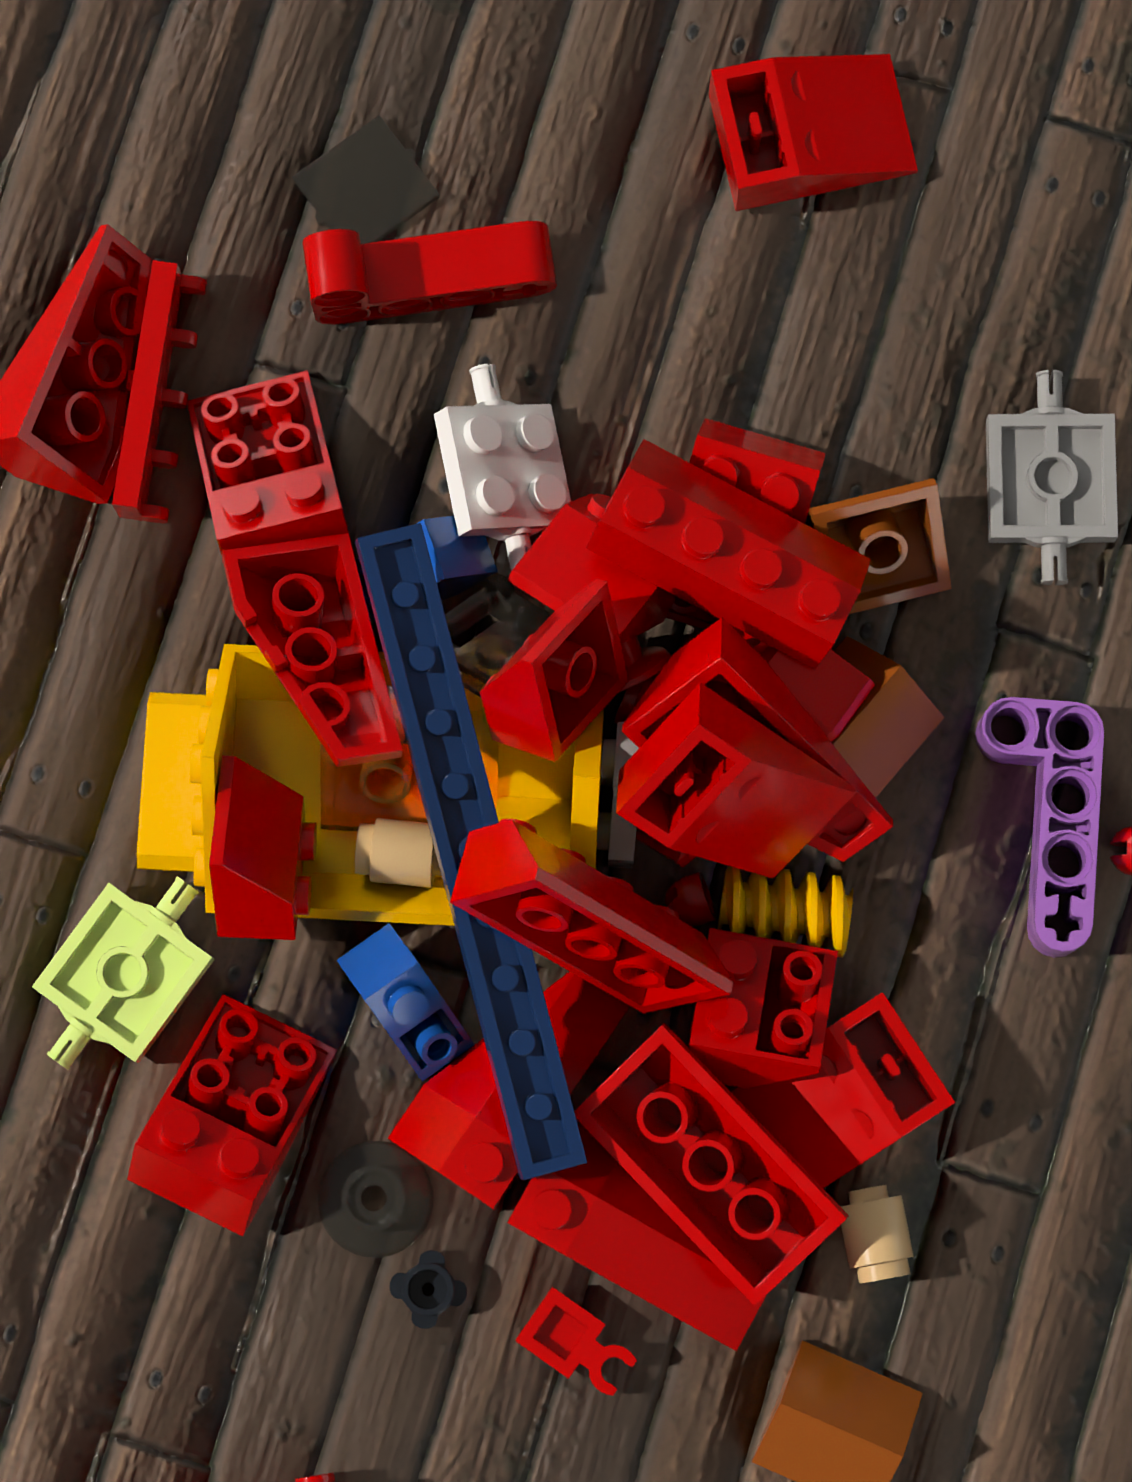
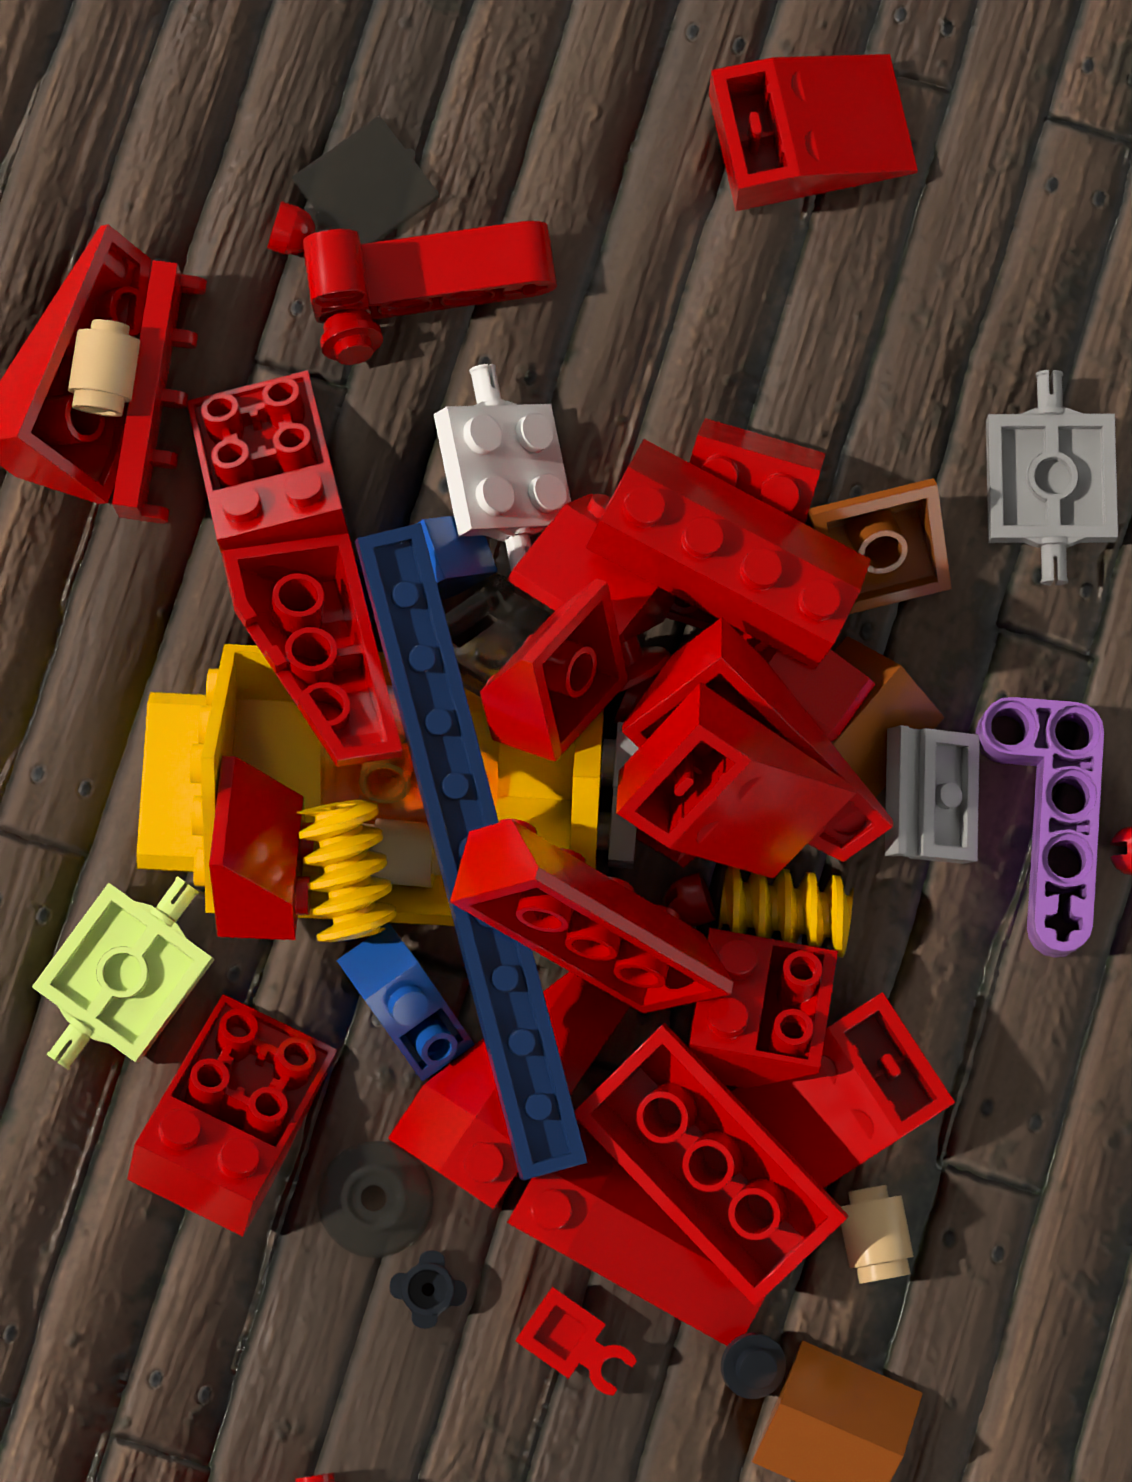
(103, 368): none -> tan brick
(290, 229): none -> red hinge
(348, 870): none -> yellow piece
(350, 337): none -> red plate
(753, 1365): none -> black plate
(932, 794): none -> light grey plate

